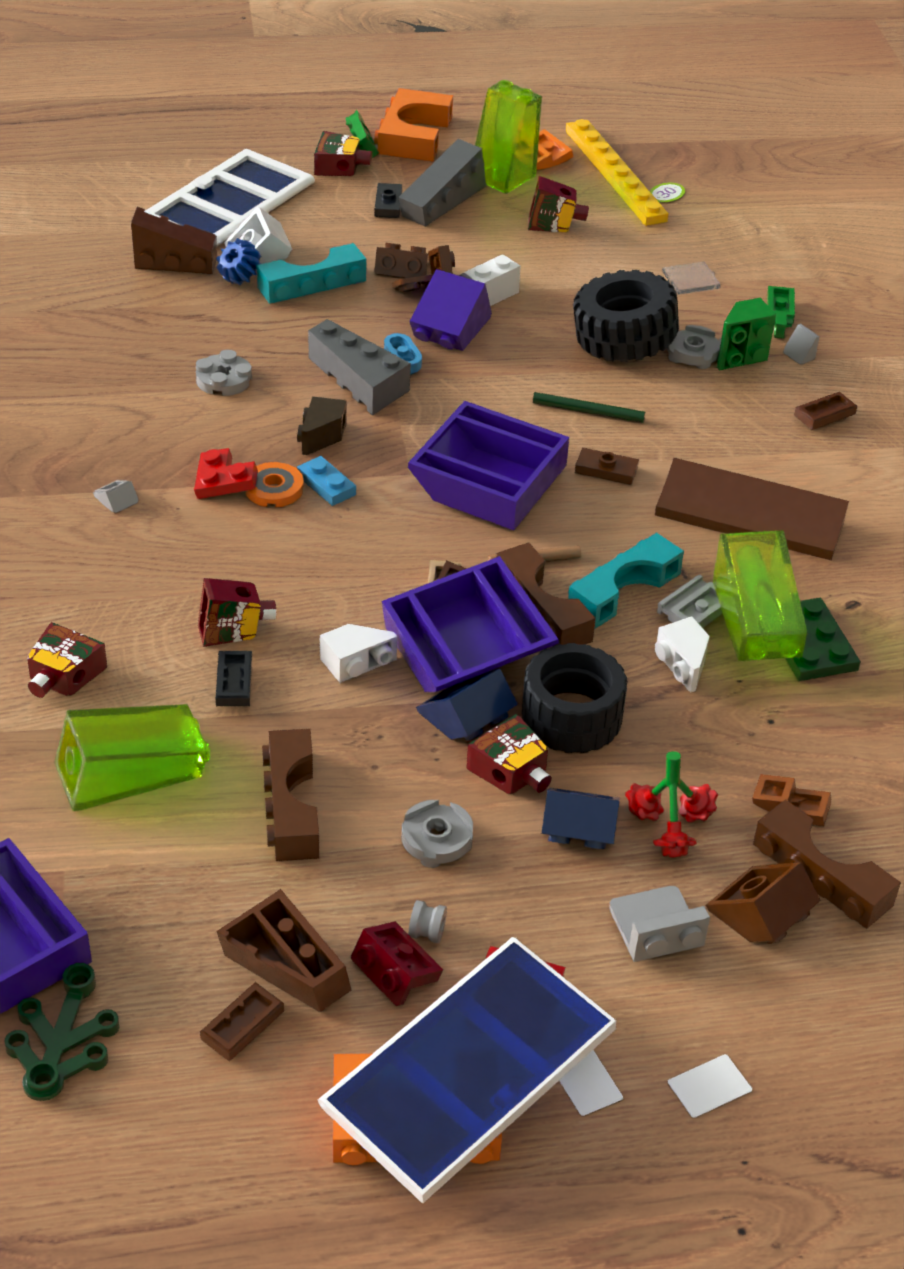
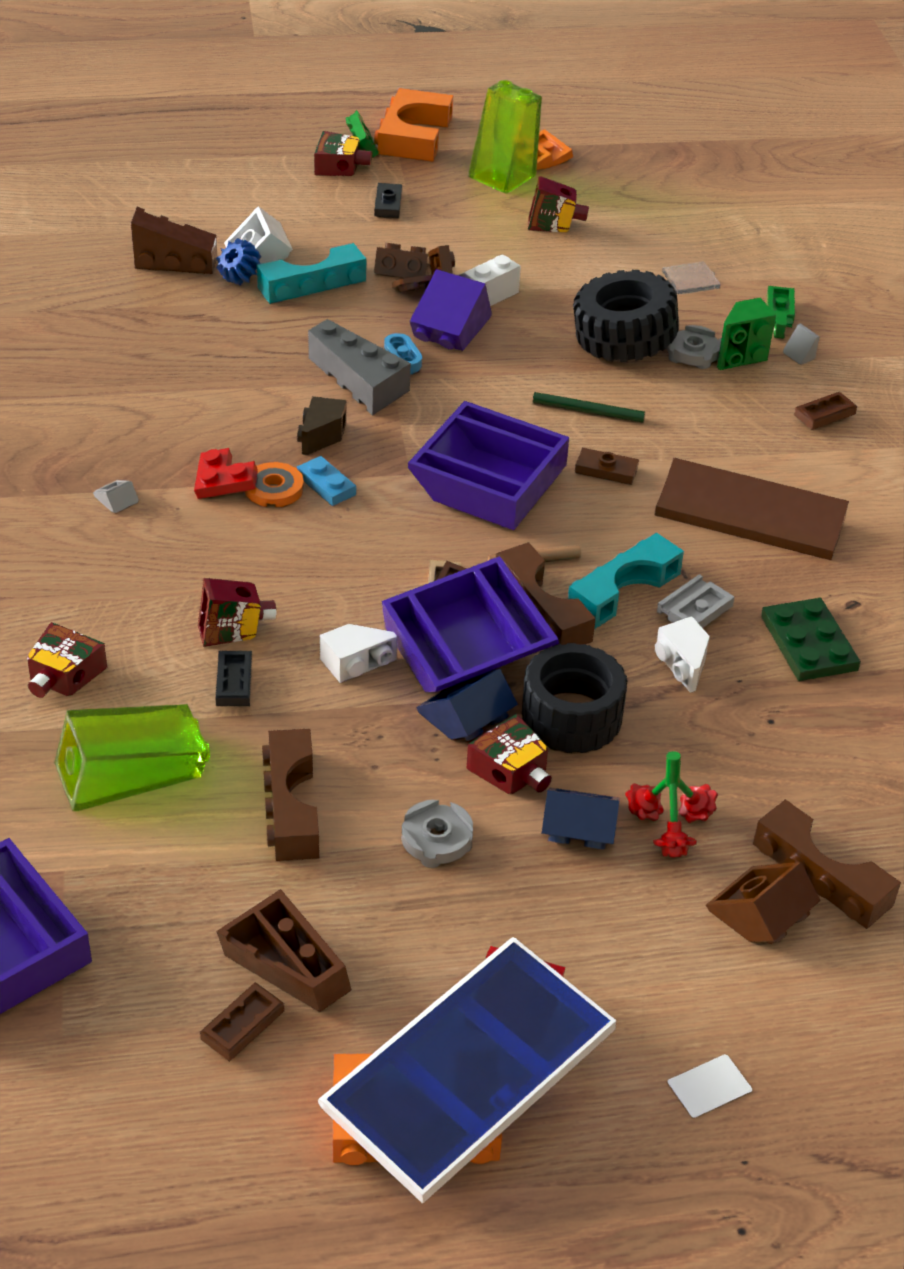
(61, 1037): dark green plant -> none
(223, 373): light grey plate -> none
(231, 192): door -> none
(394, 961): dark red bracket -> none
(427, 921): light grey wheel -> none
(444, 184): dark grey wedge -> none
(590, 1085): white sticker -> none
(617, 173): yellow plate -> none
(659, 923): light grey bracket -> none
(668, 192): sticker -> none
(759, 596): clear neon green slope -> none
(775, 789): dark orange slope -> none

